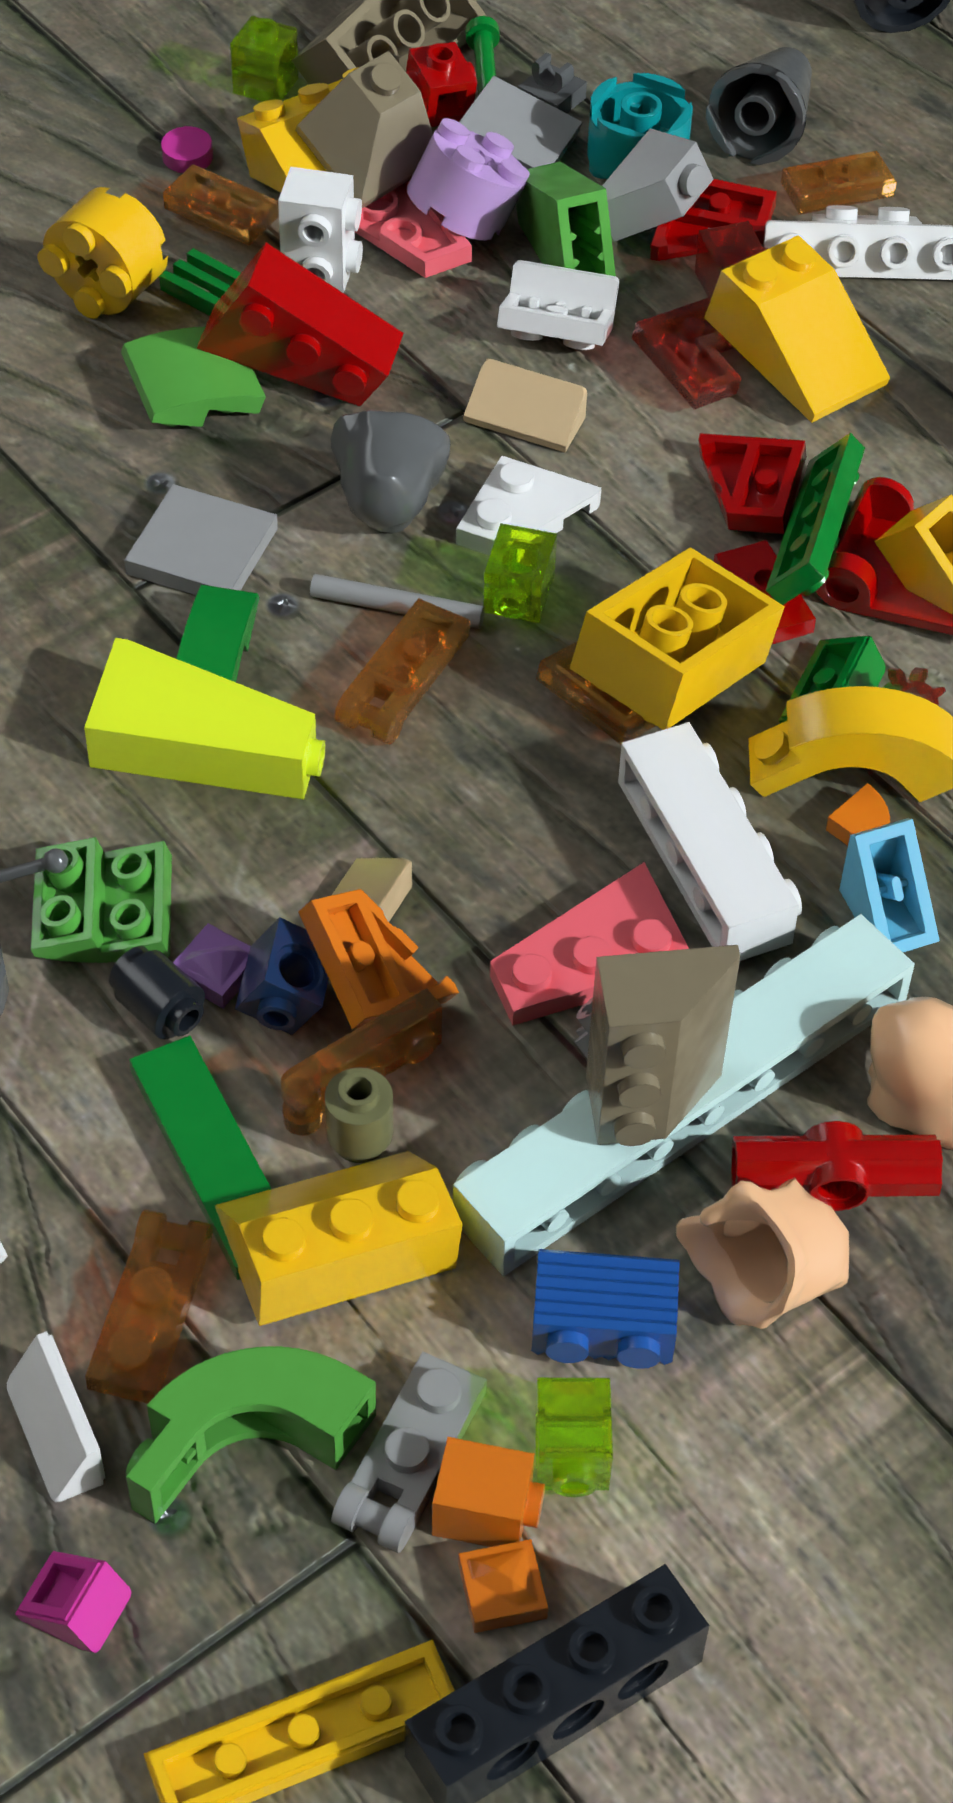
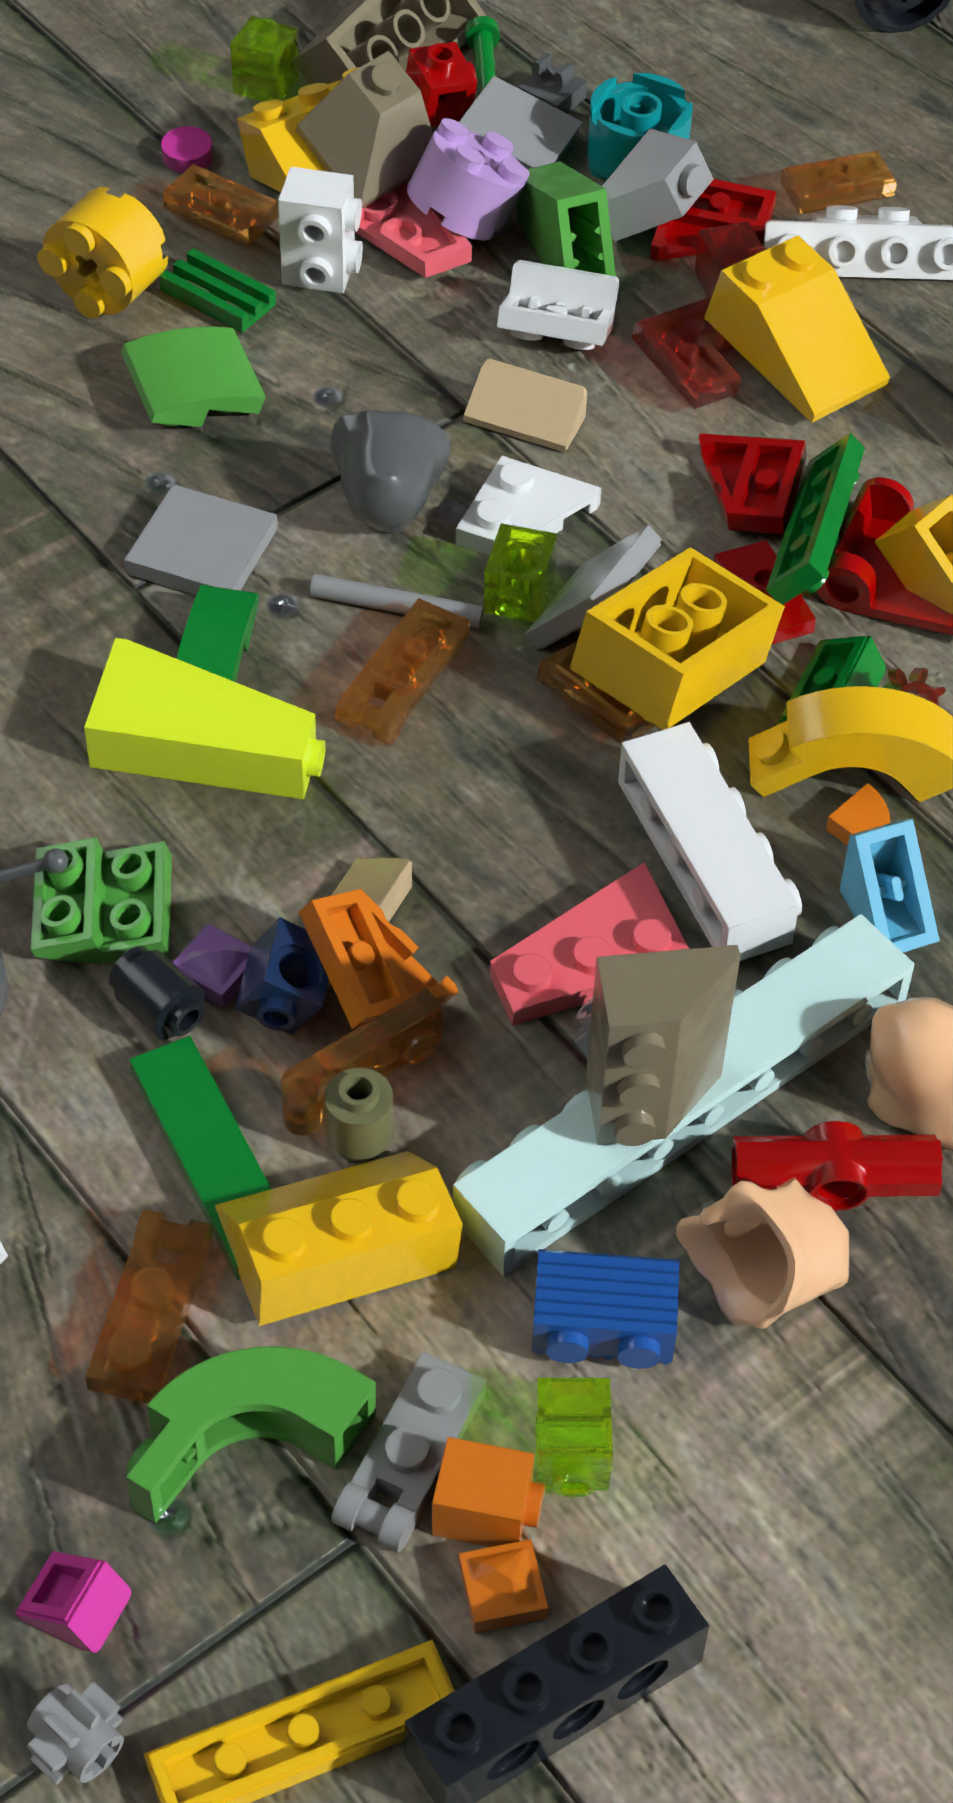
(55, 1421): white slope -> none
(75, 1733): none -> light grey gear
(301, 330): red wedge -> none
(592, 584): none -> light grey tile
(761, 106): dark grey cone -> none

